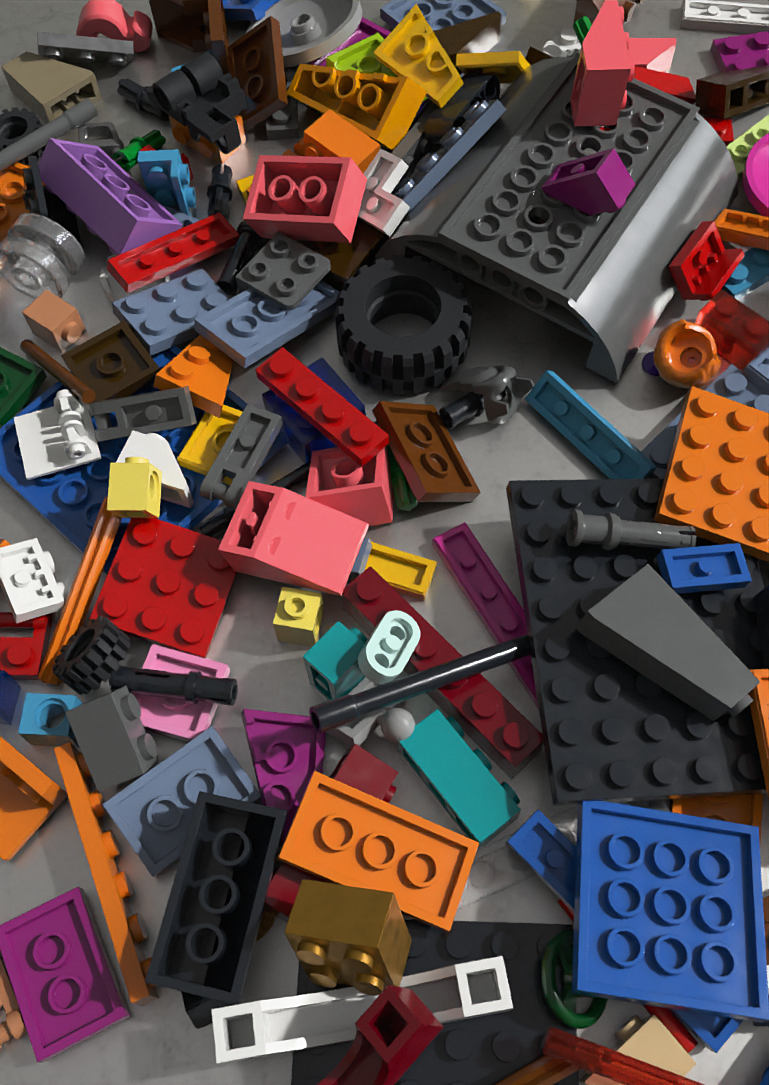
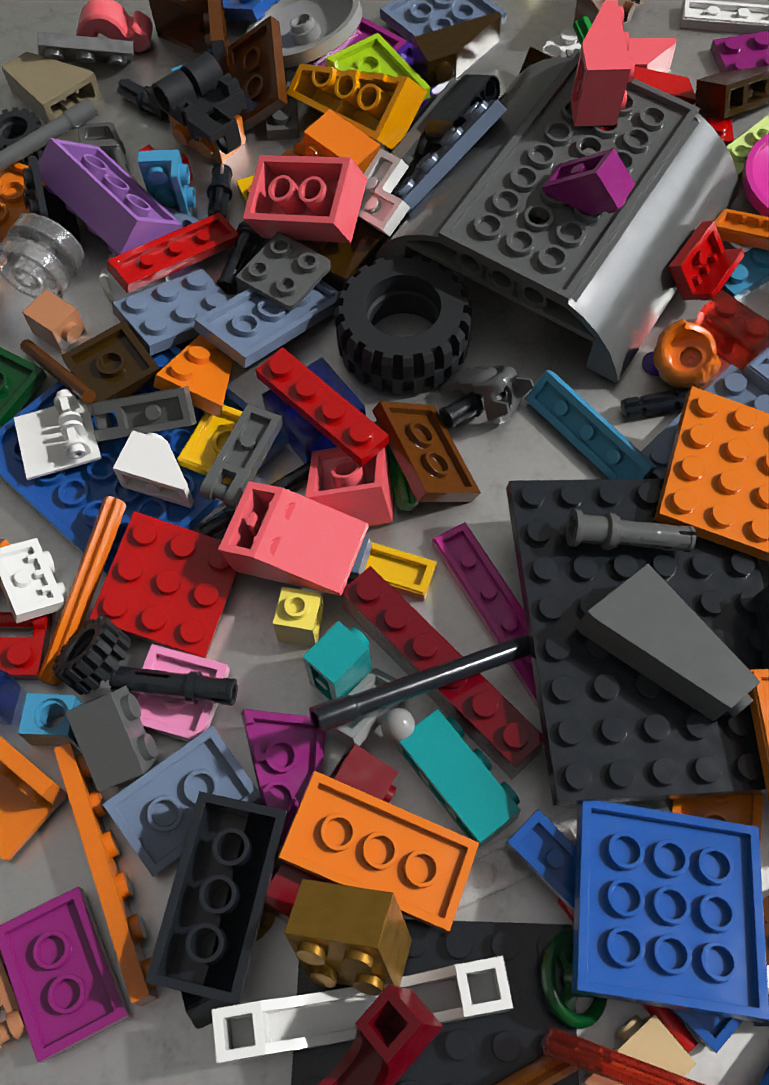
(130, 152): green axle -> none
(134, 489): light yellow brick -> none
(389, 647): light aqua plate -> none
(417, 53): yellow wing -> none
(503, 65): yellow tile -> none
(653, 403): none -> black axle
(704, 568): blue plate -> none

